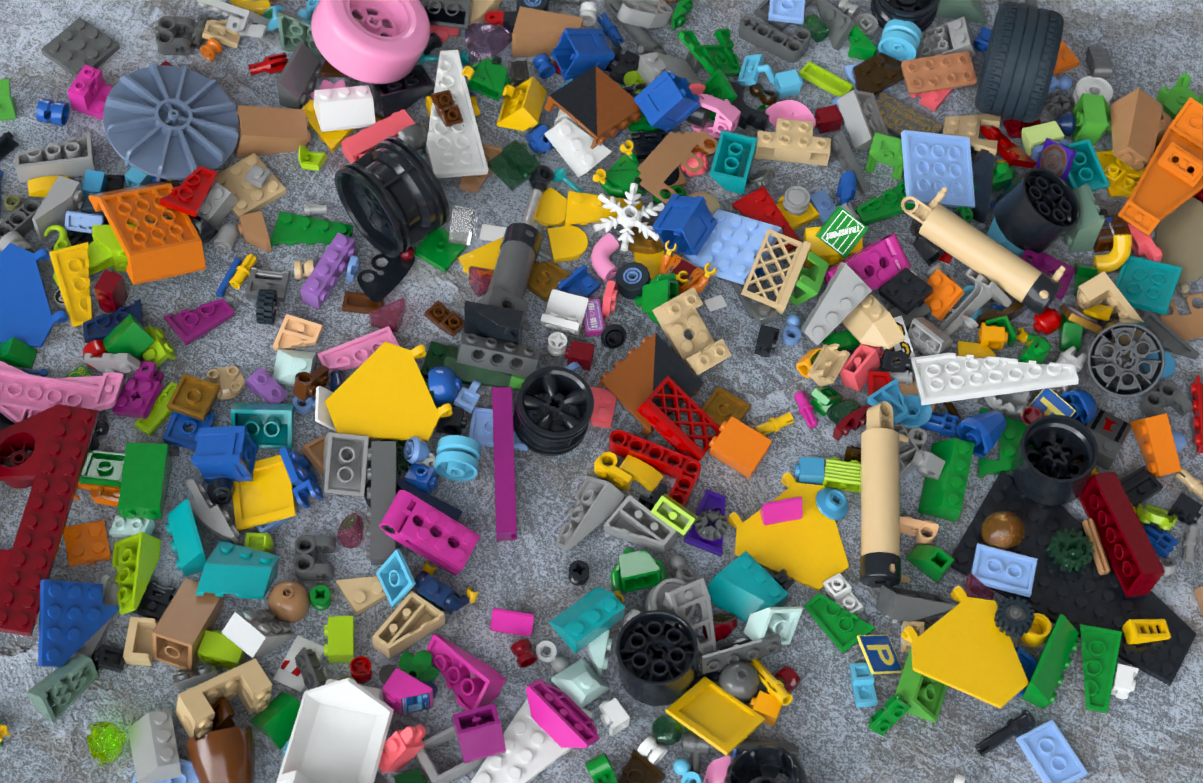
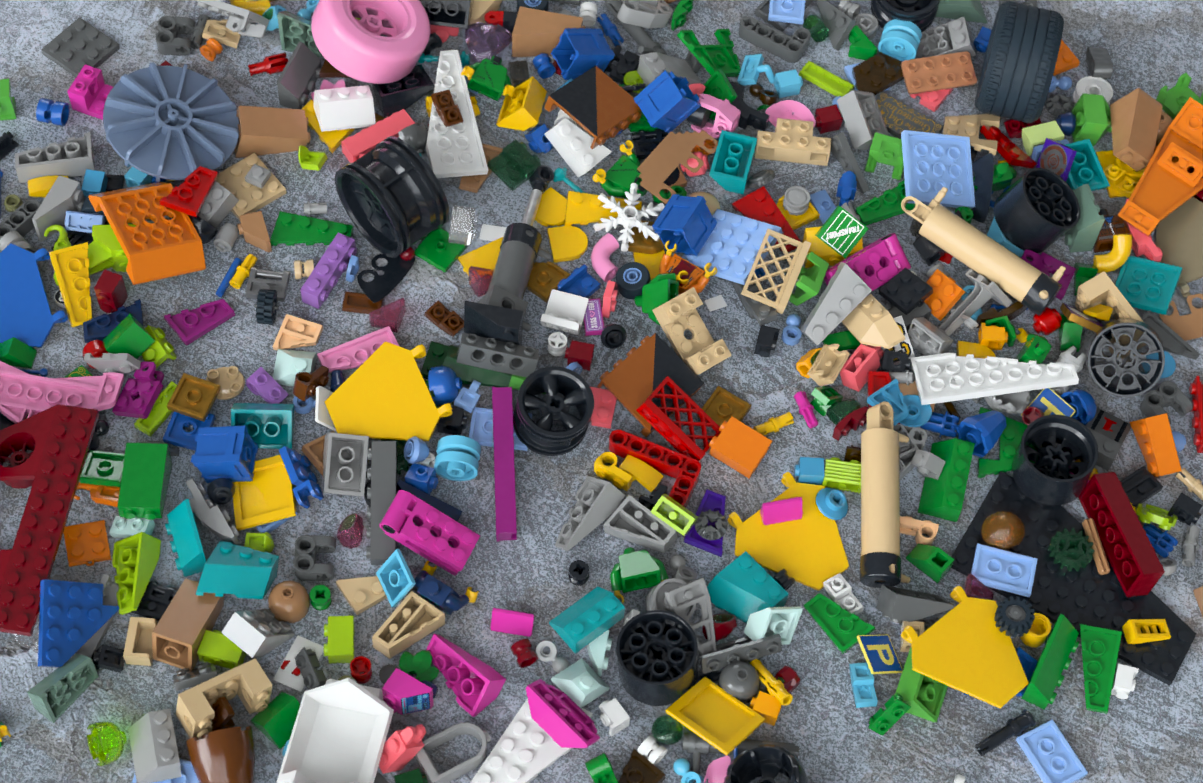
(479, 733): magenta slope -> none

